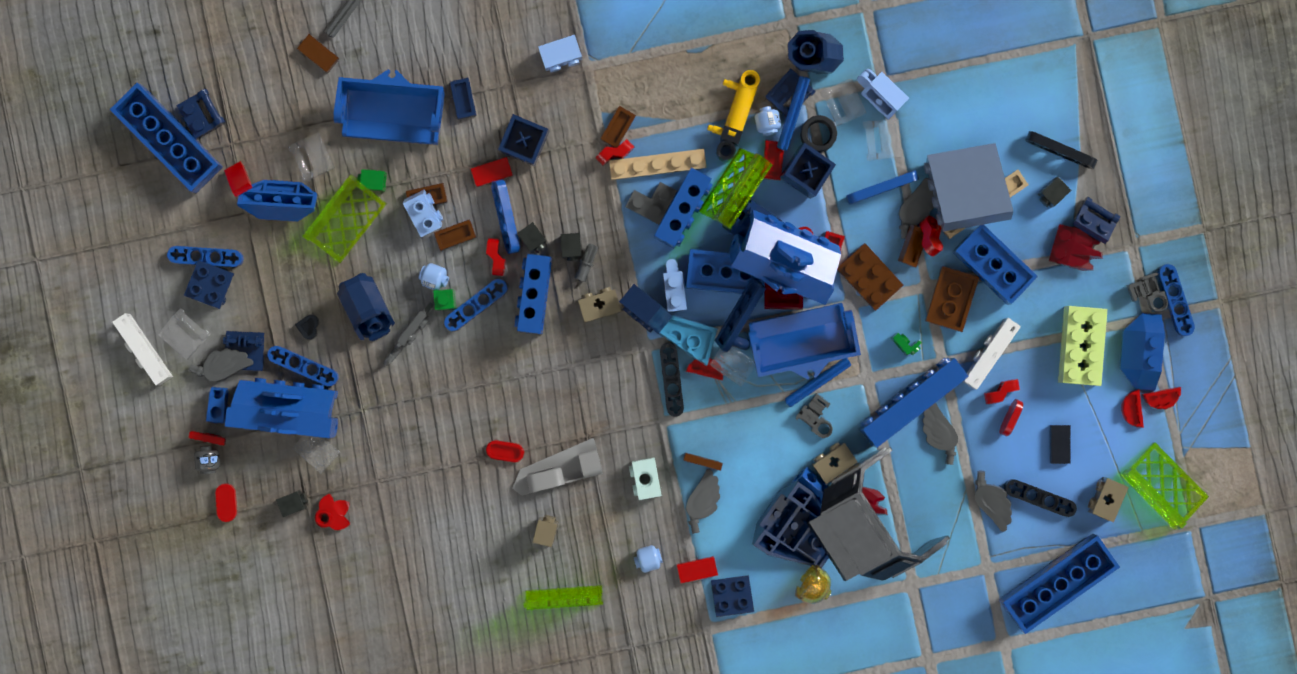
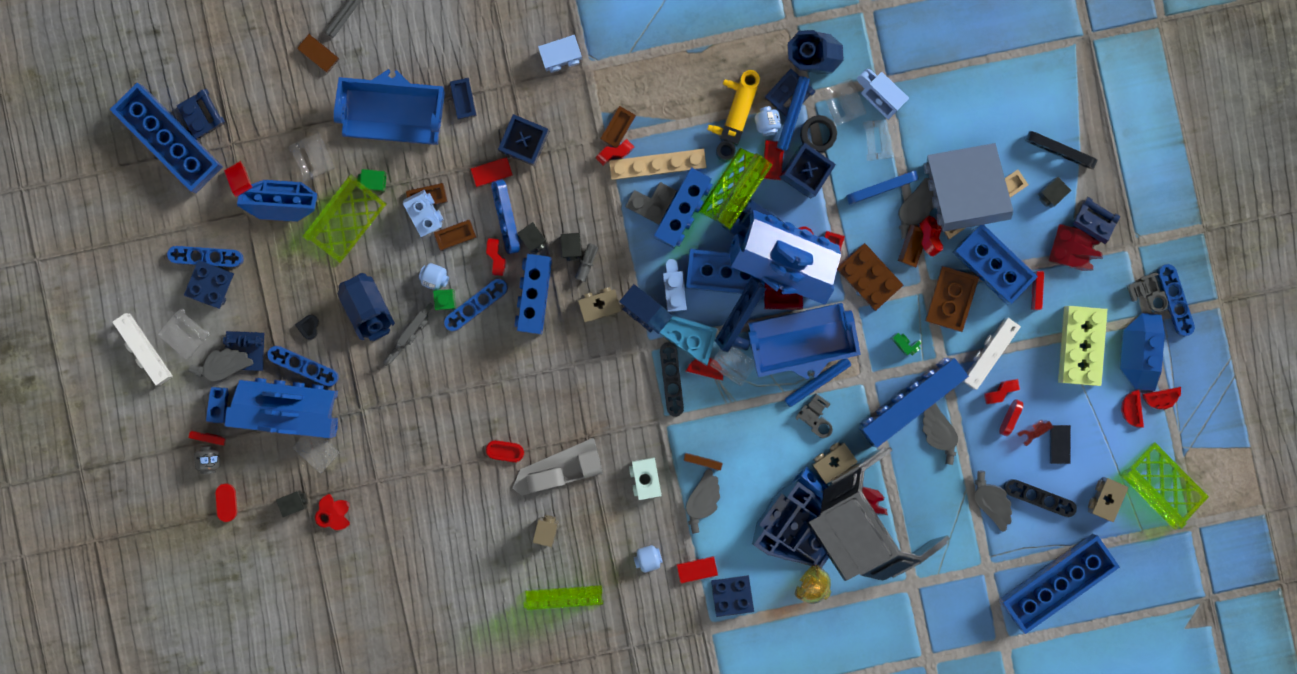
(1037, 291): none -> red tile
(1040, 428): none -> clear red plate

